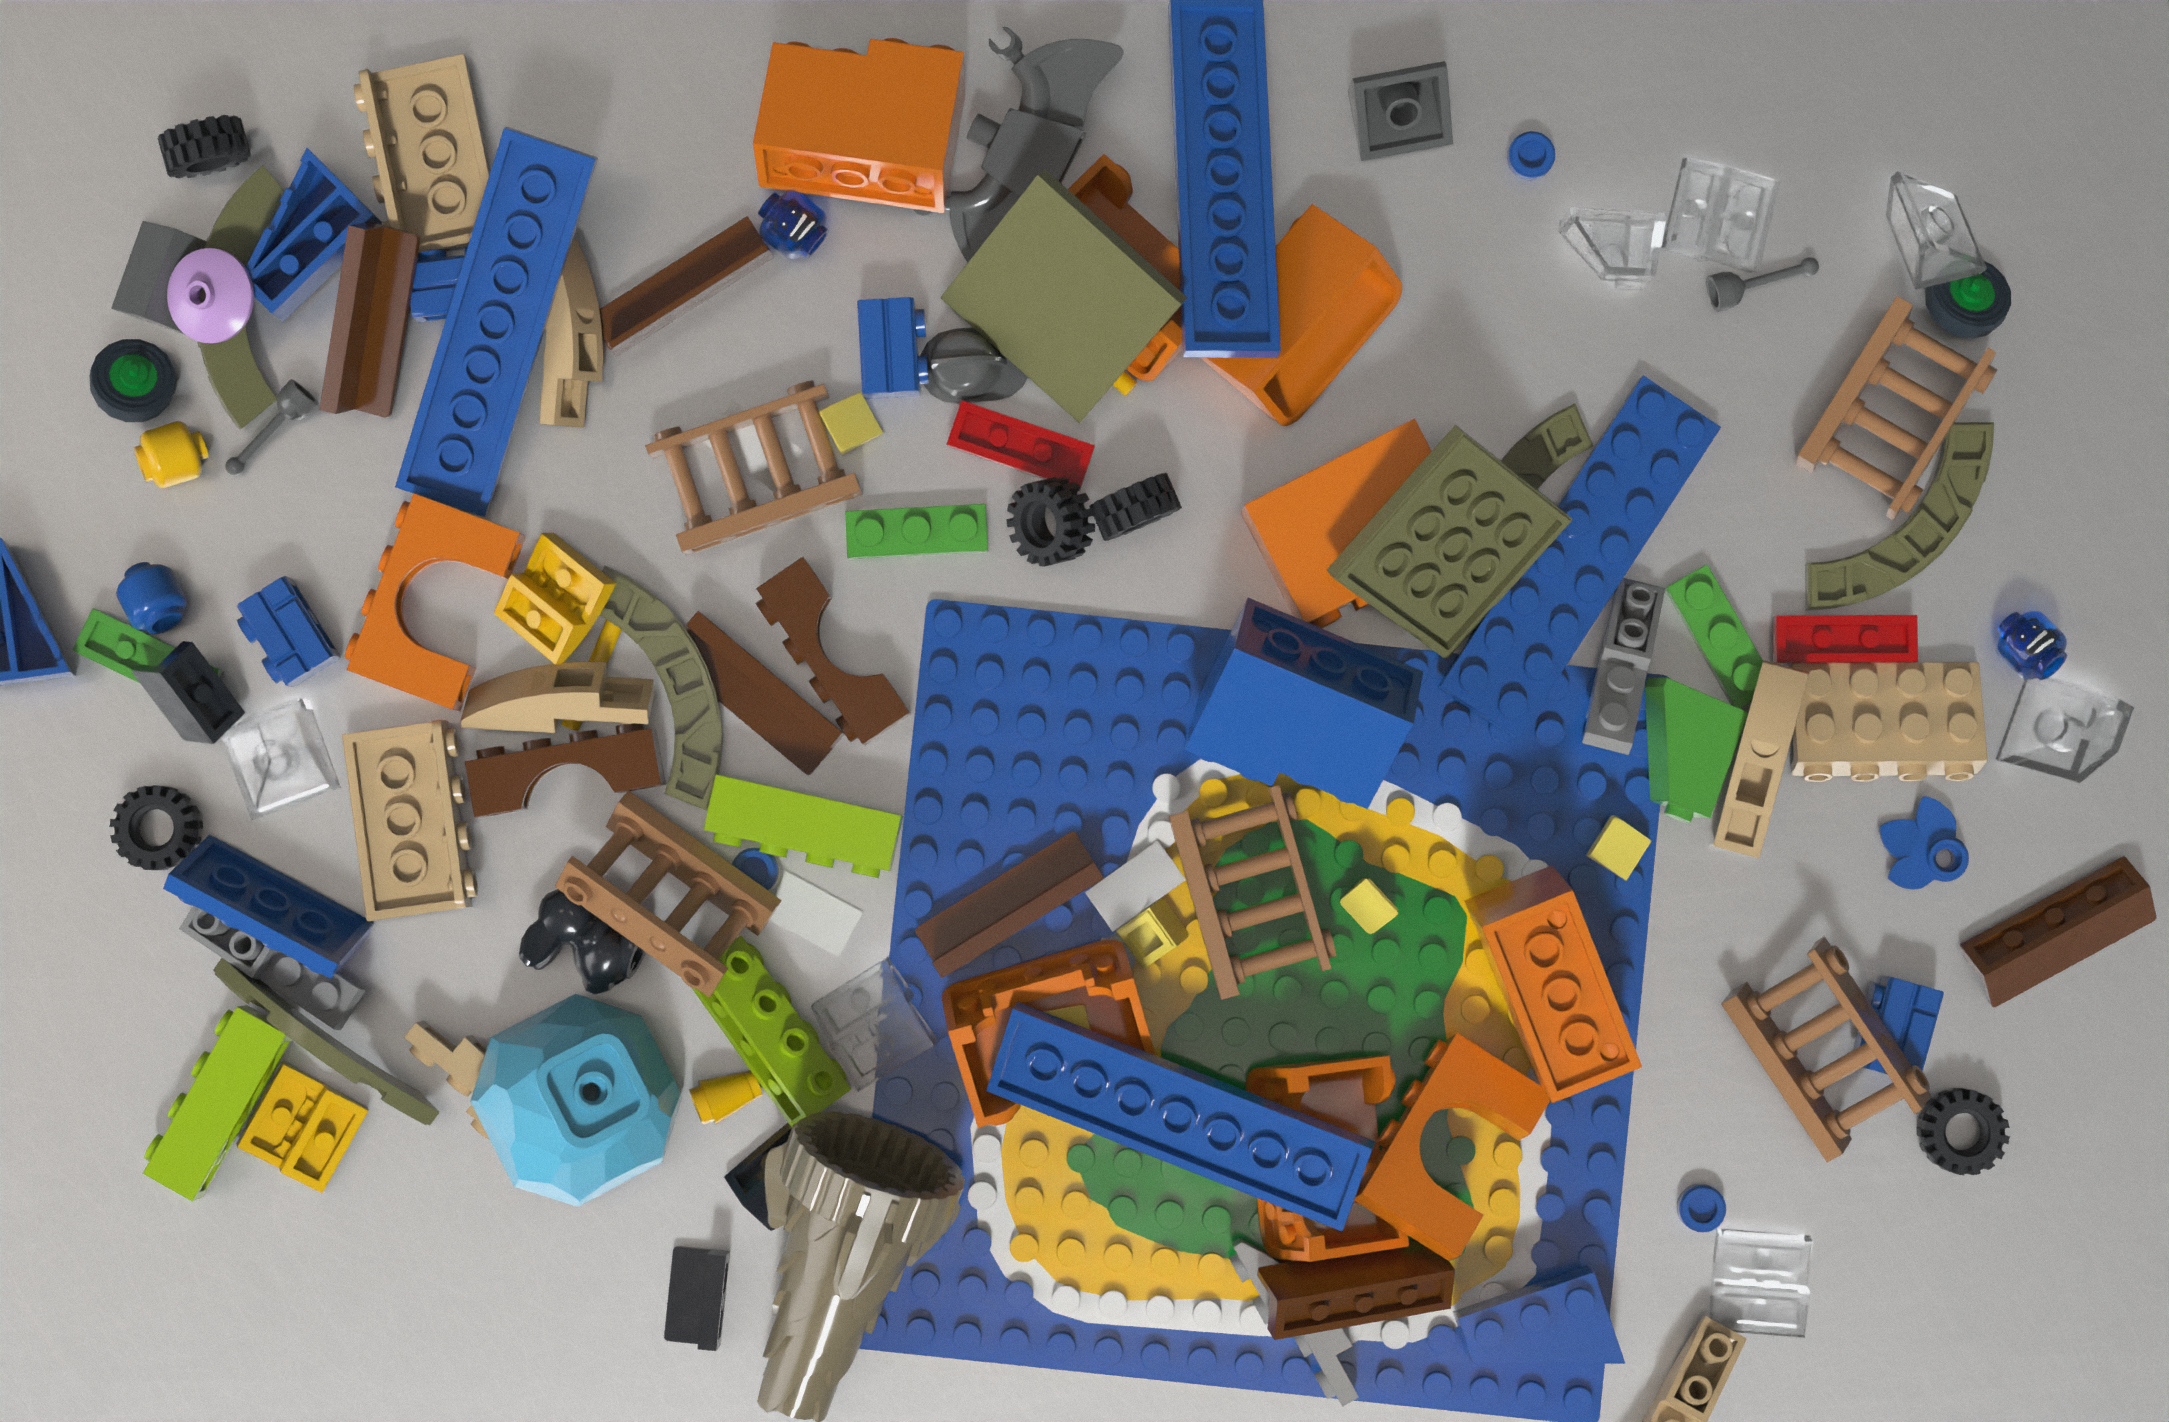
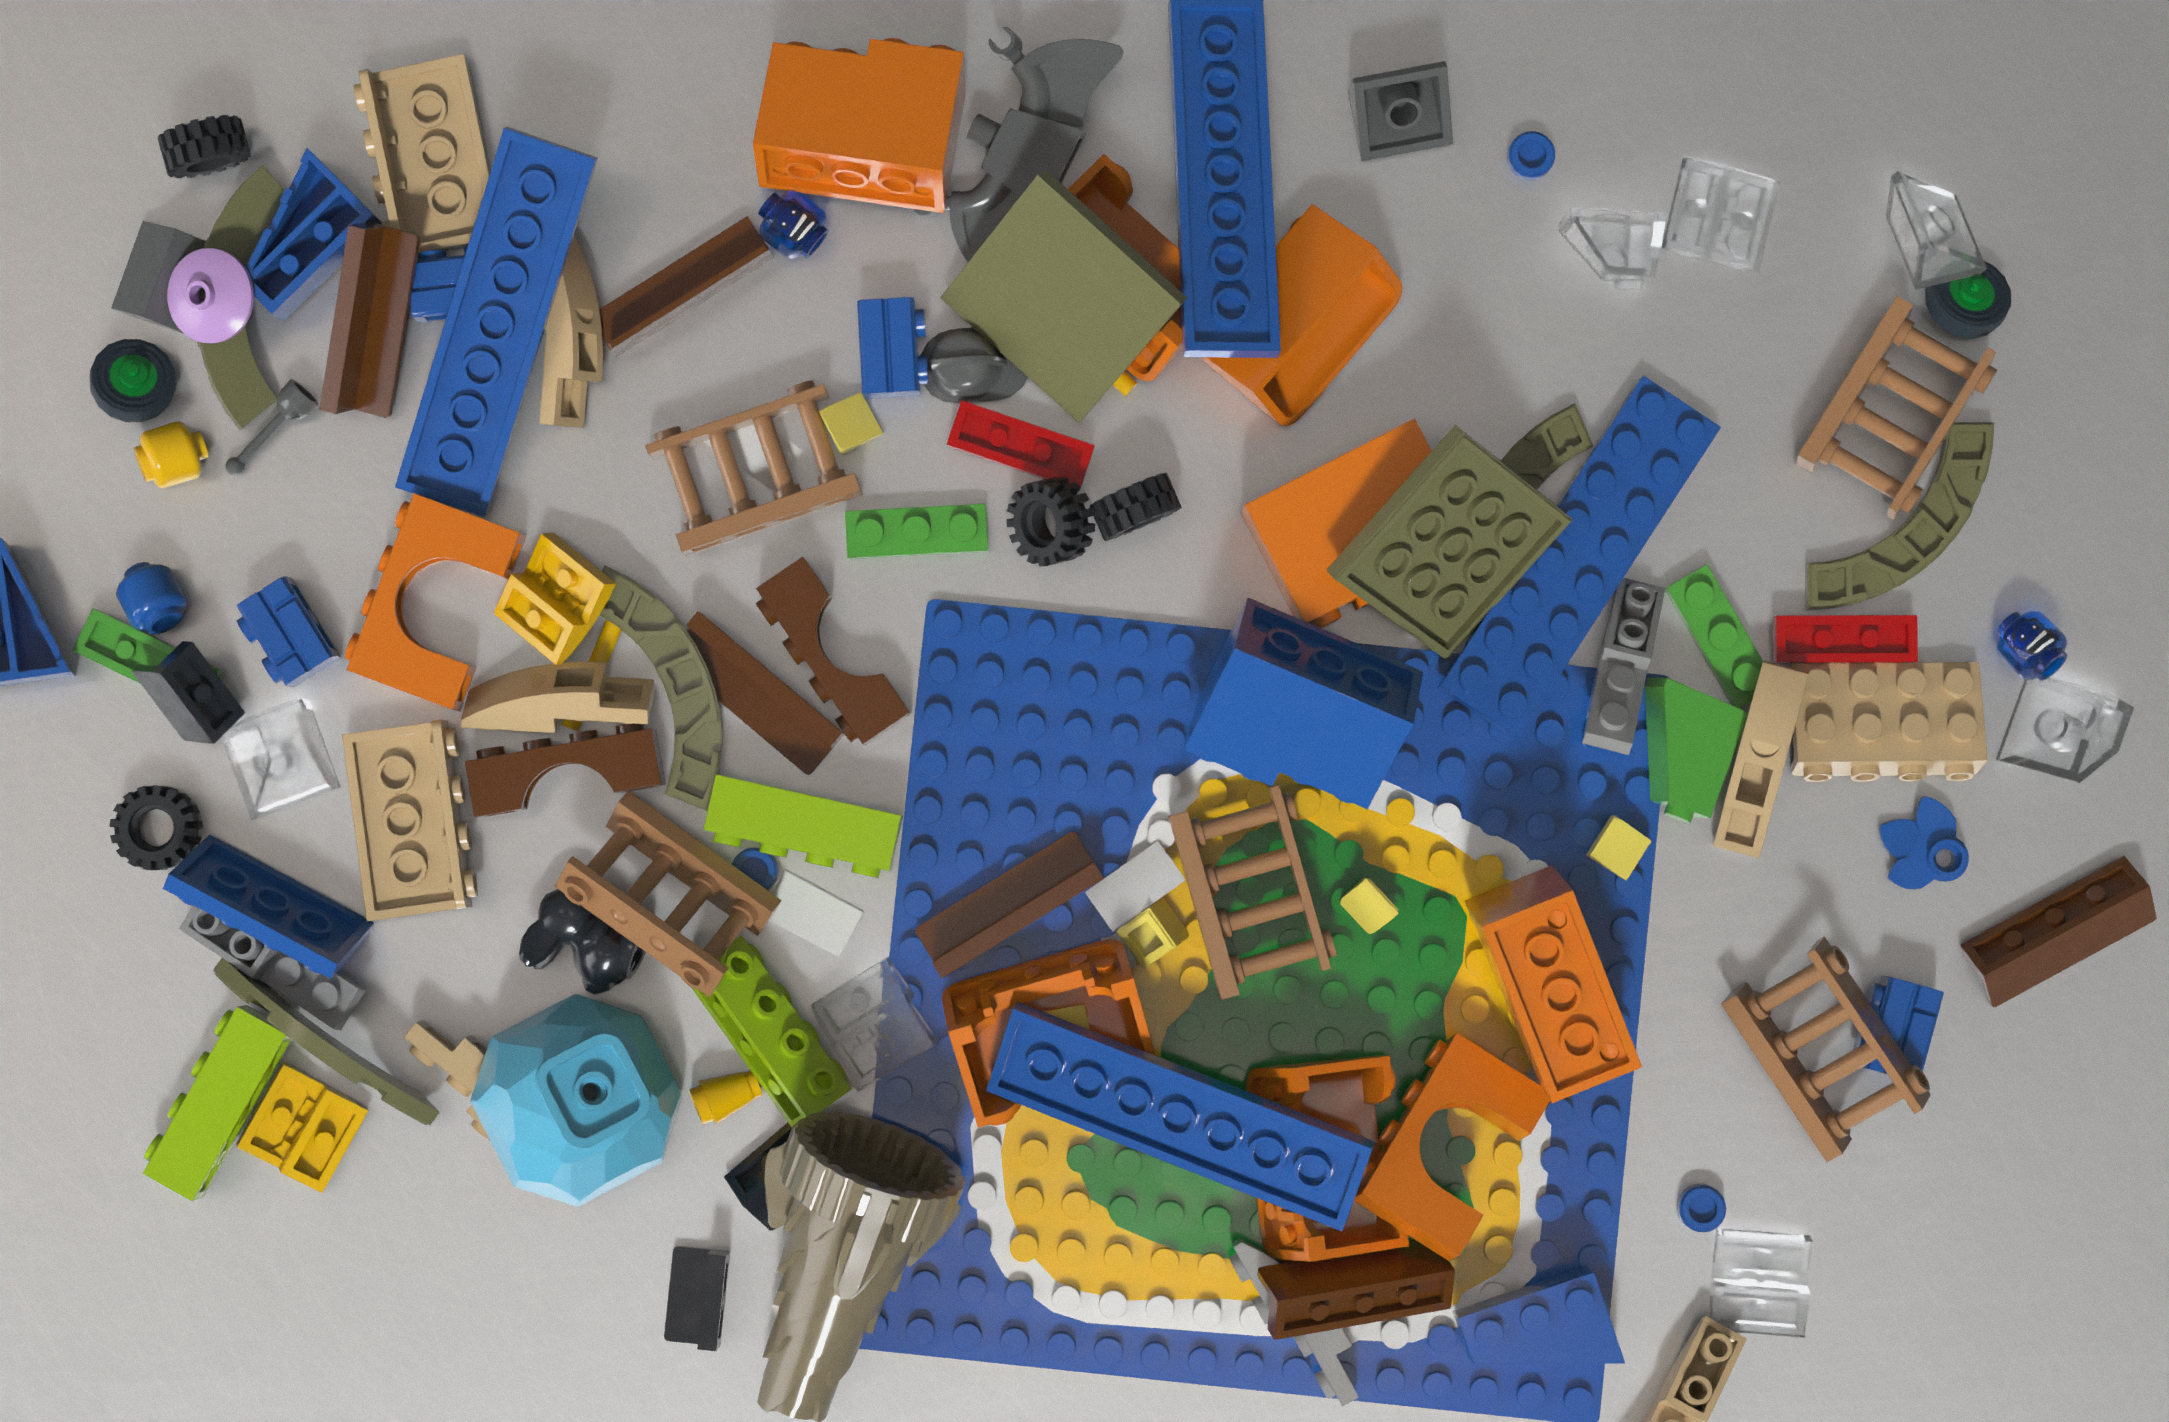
(1727, 288): dark grey hinge -> none
(1991, 1131): black tyre -> none

